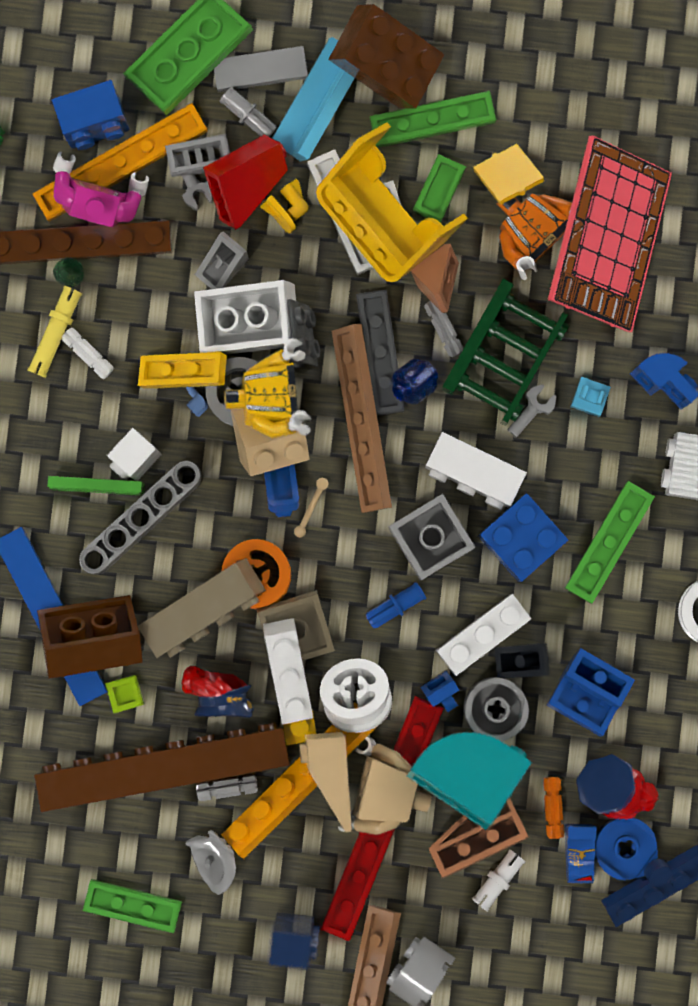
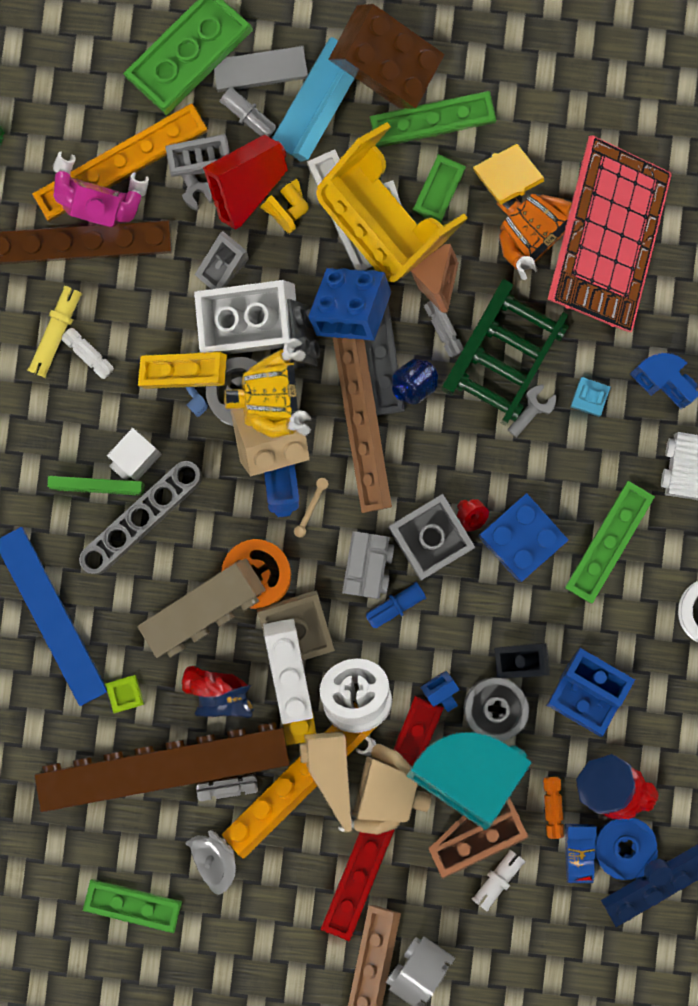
(68, 272): clear green plate -> none
(90, 636): reddish brown slope -> none
(91, 115): blue brick -> none
(293, 941): dark blue brick -> none
(350, 304): none -> blue brick
(367, 564): none -> light grey brick
(472, 514): none -> red tile
(475, 471): white brick -> none
(483, 634): white brick -> none

